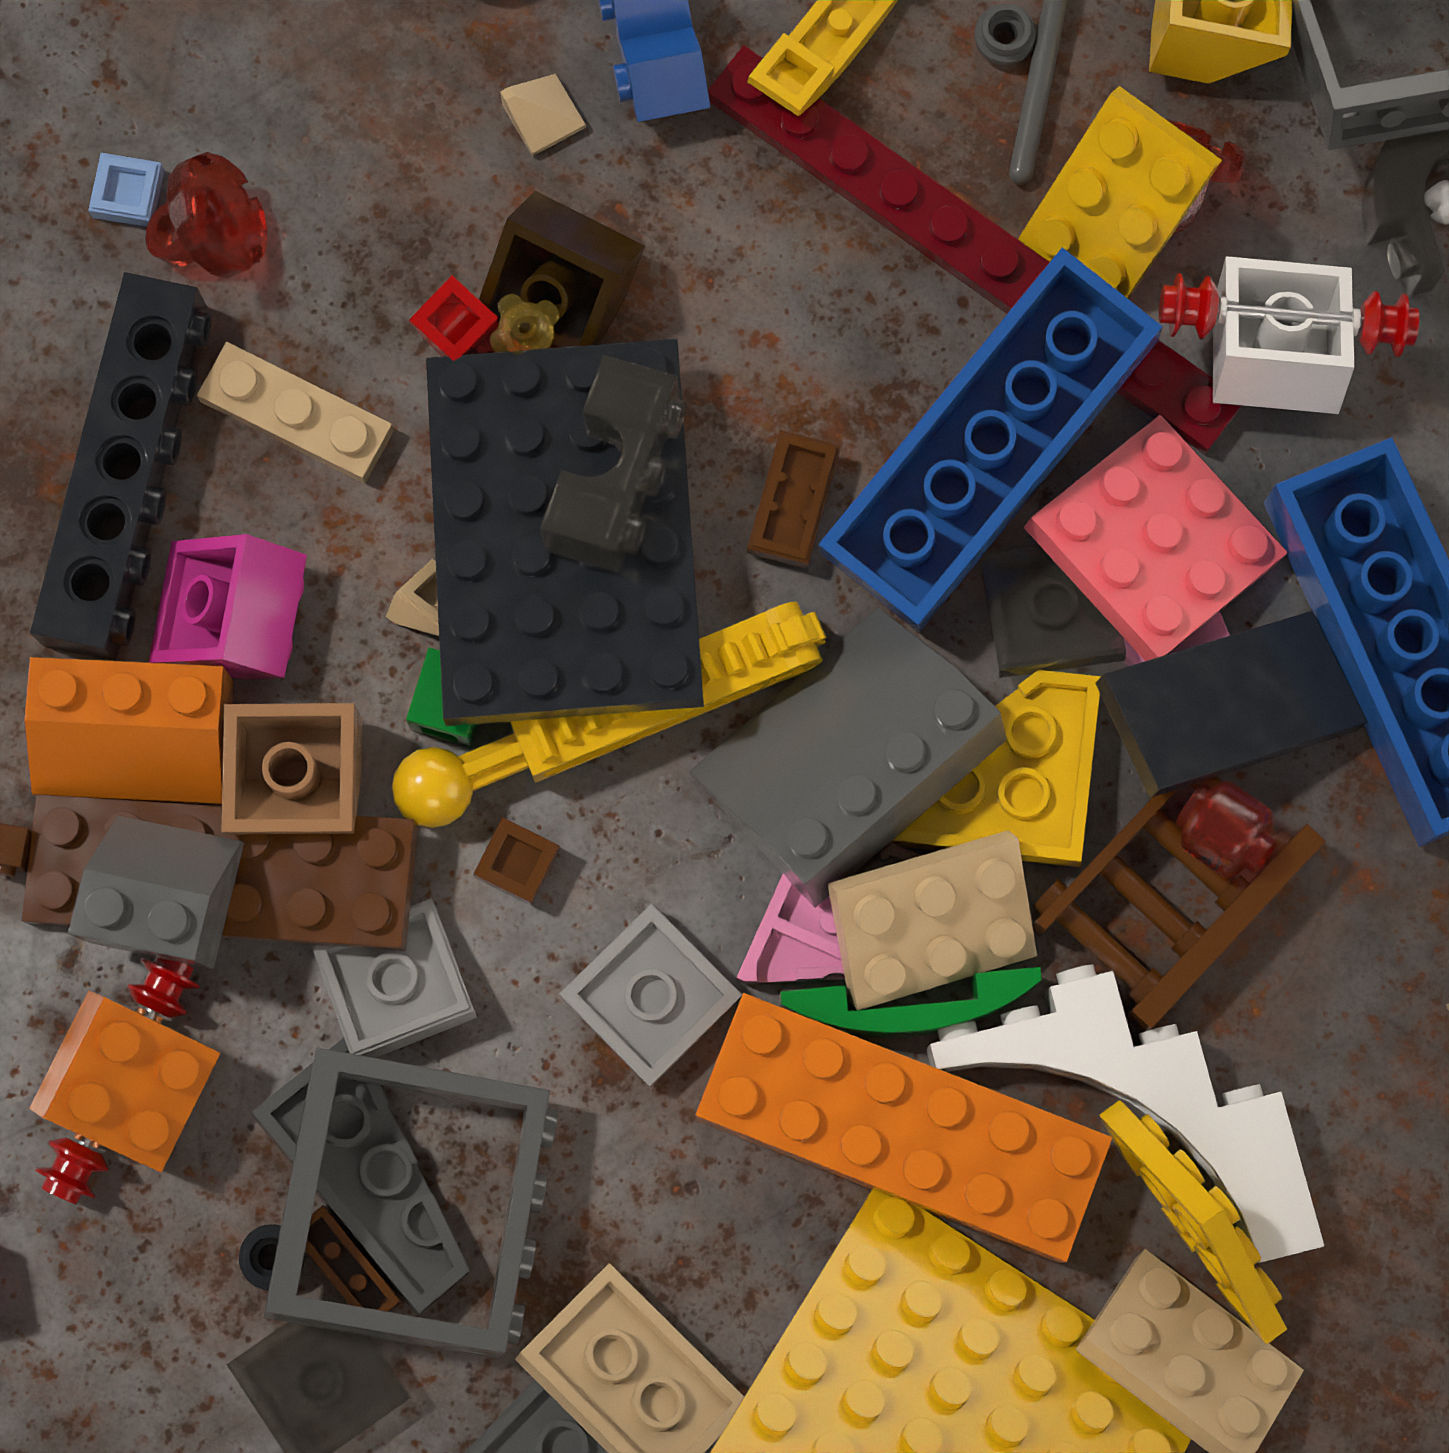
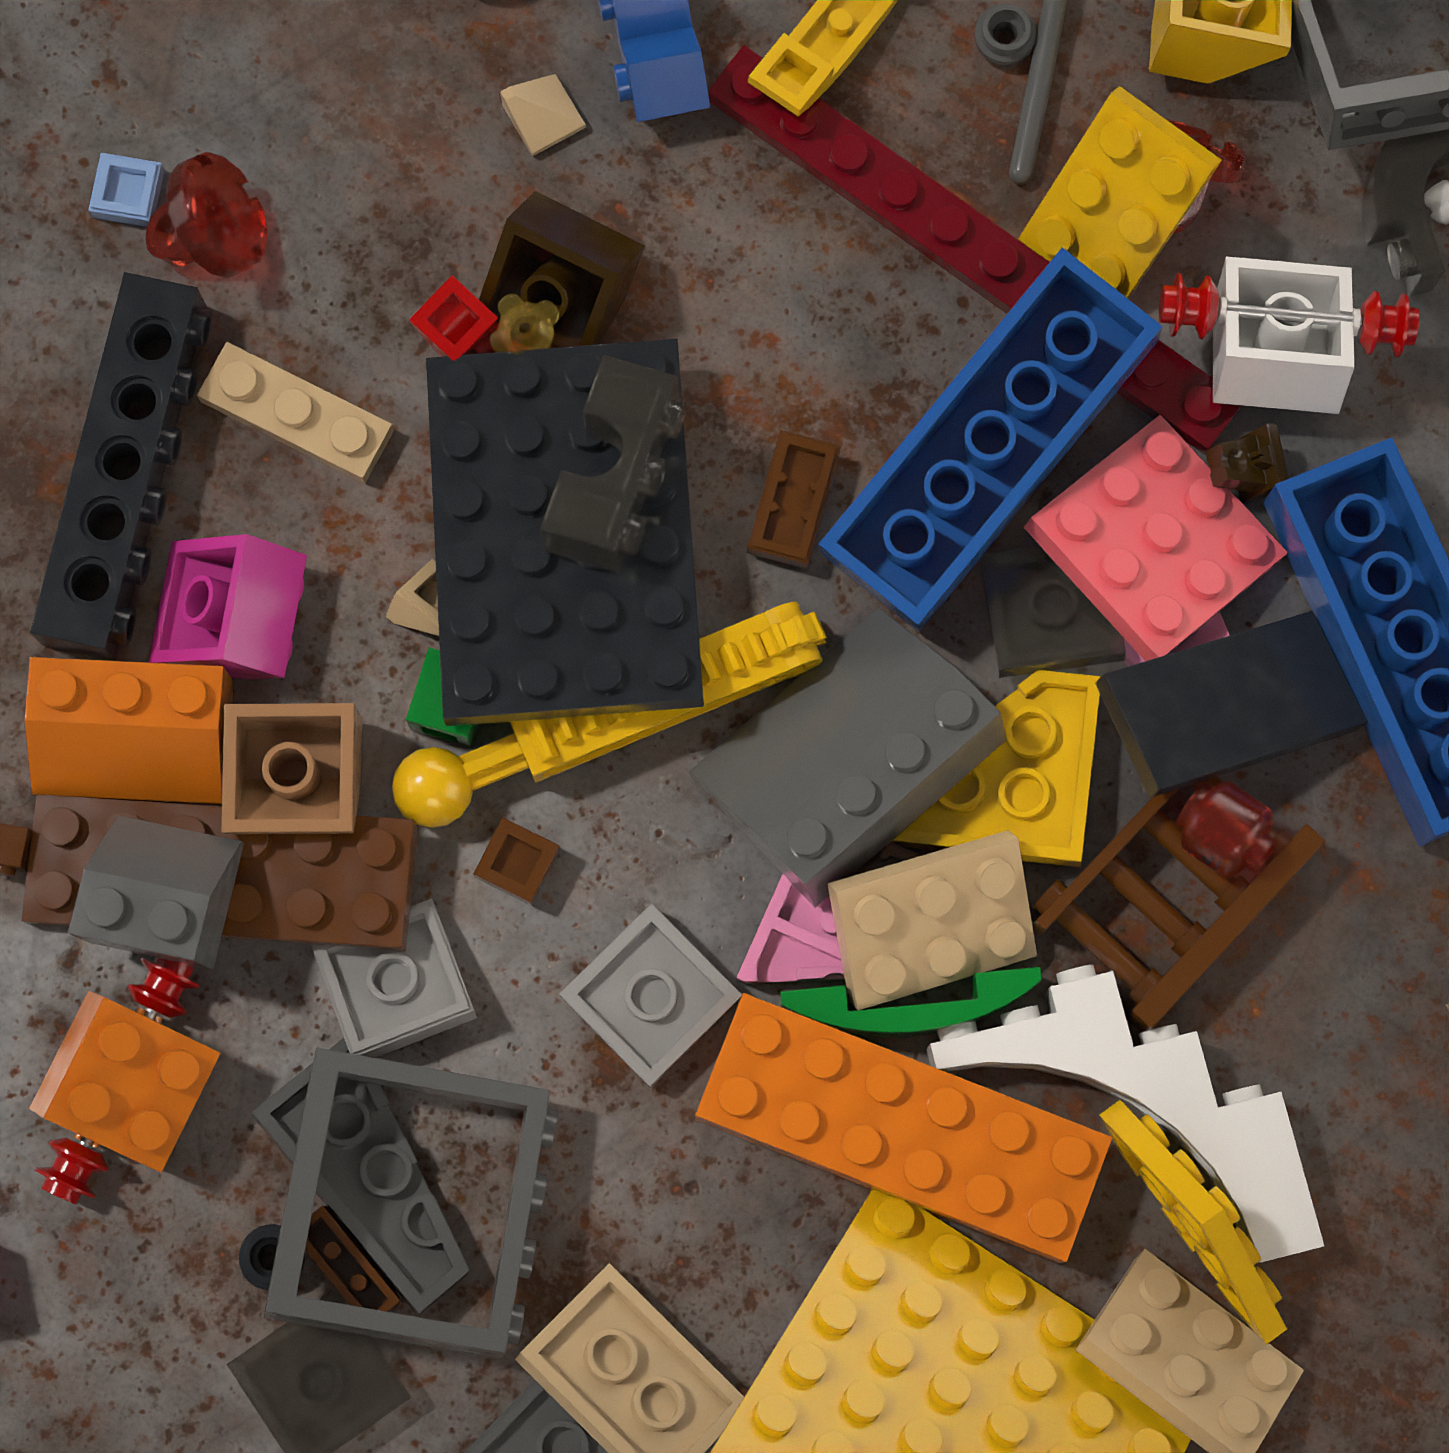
(1249, 463): none -> dark brown brick

